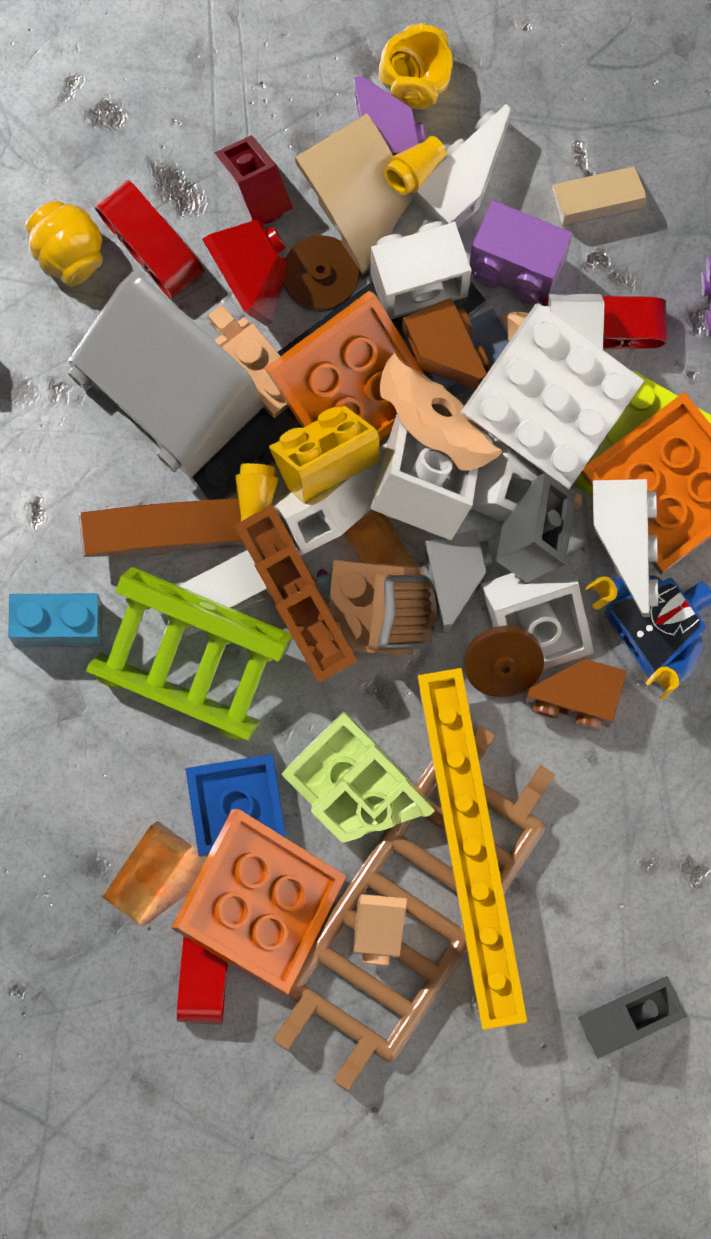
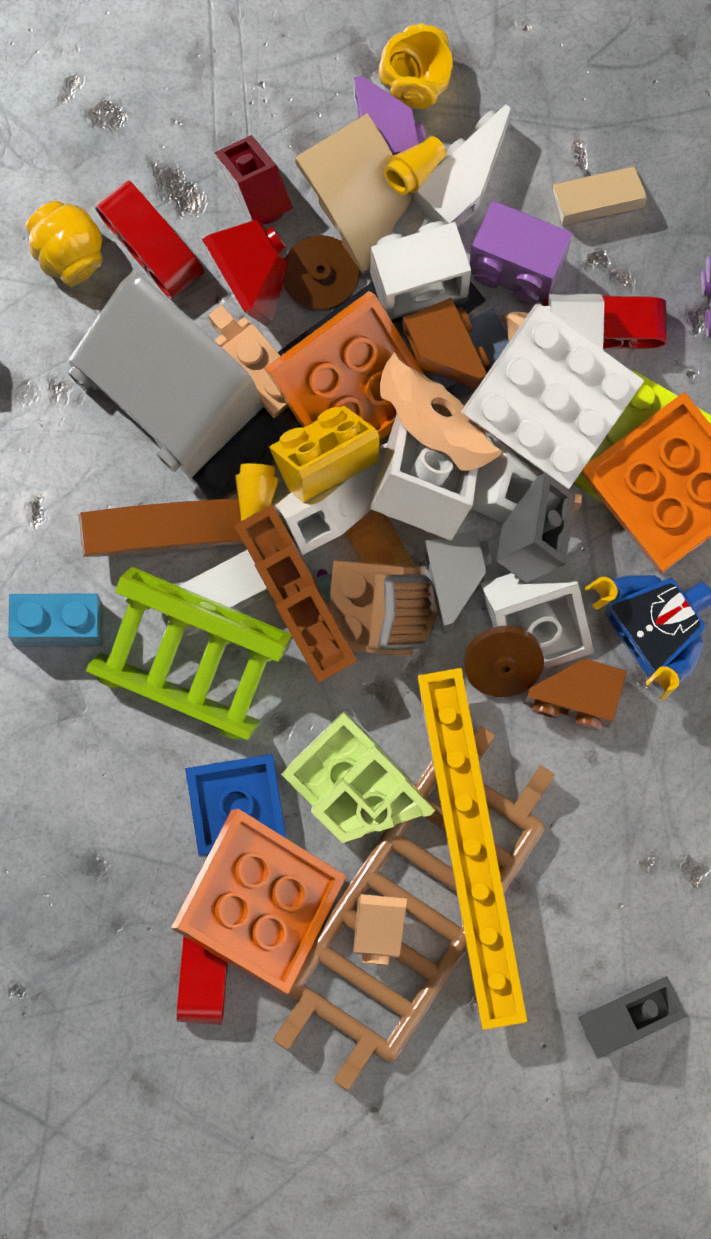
(147, 871): clear orange slope -> none
(621, 524): white slope -> none

